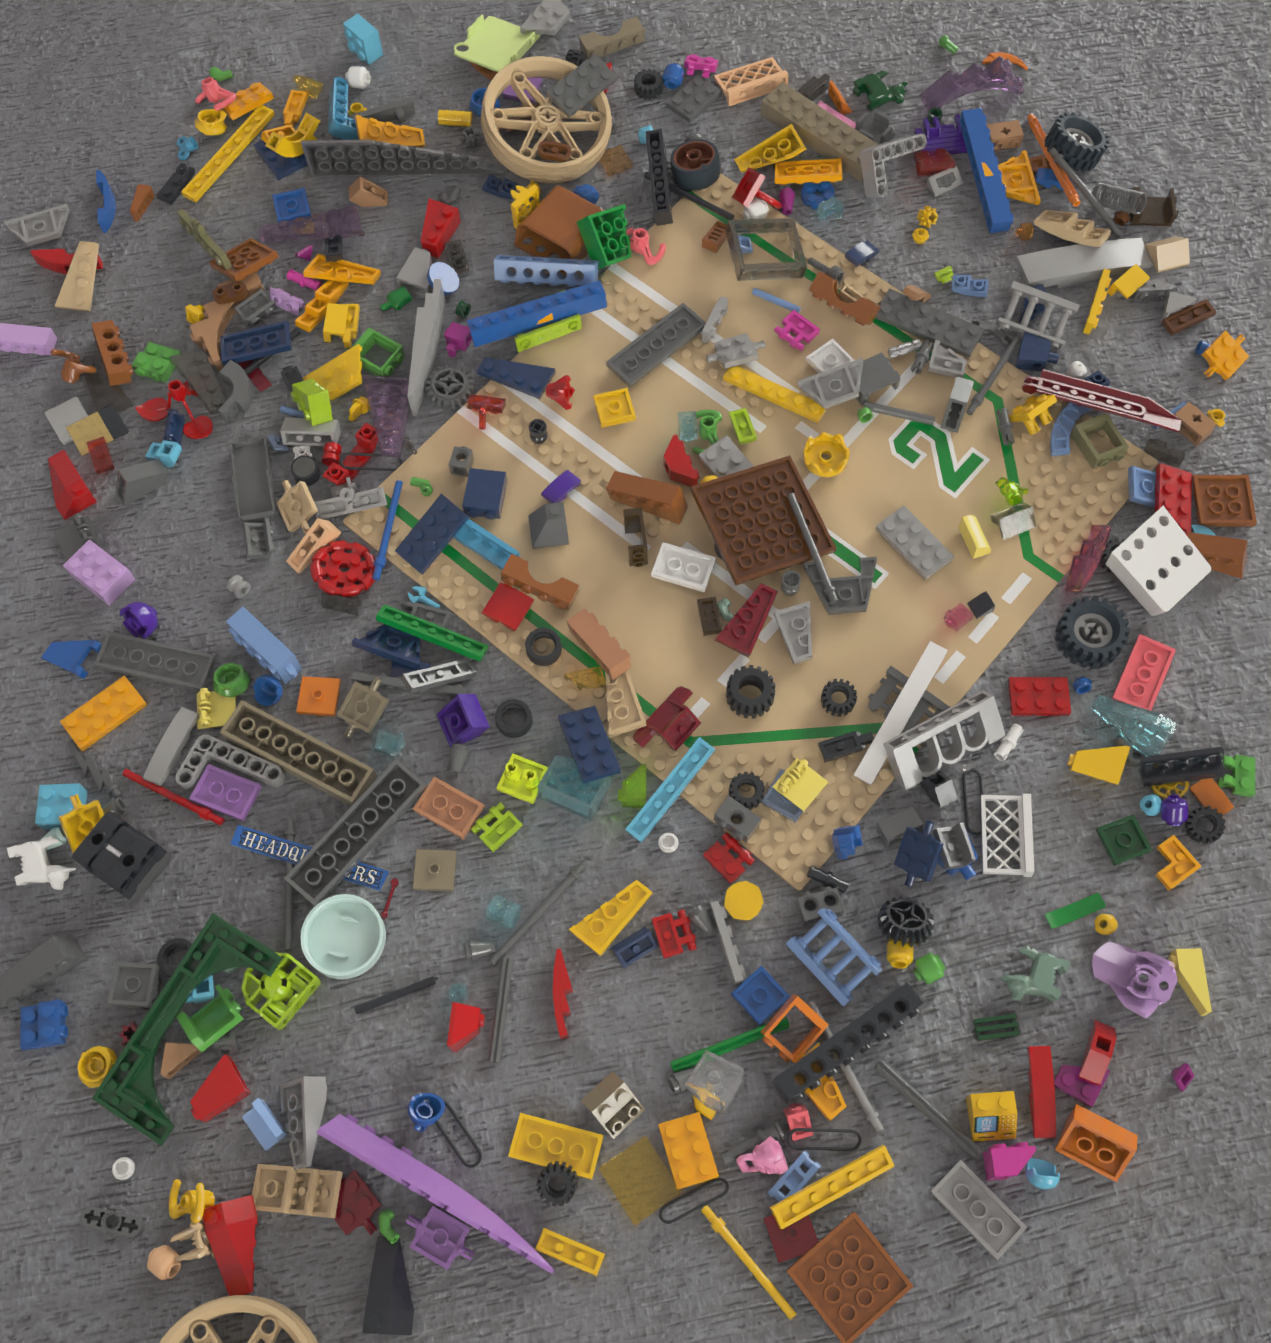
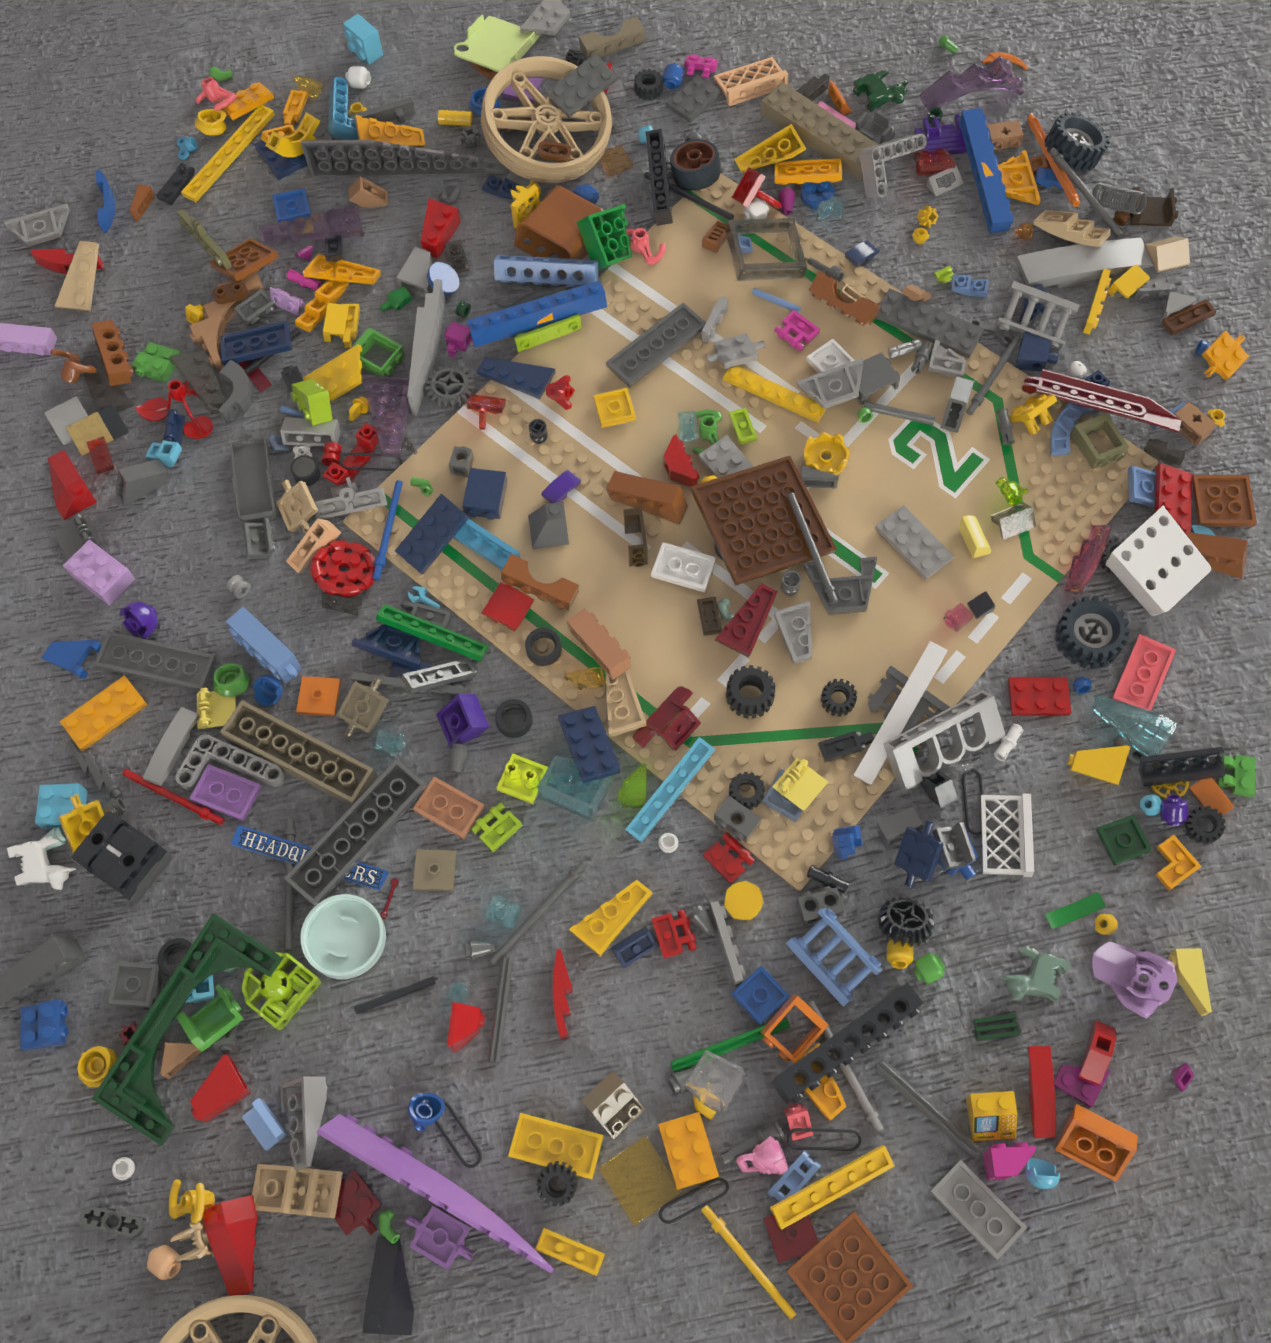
(818, 479): none -> dark grey slope

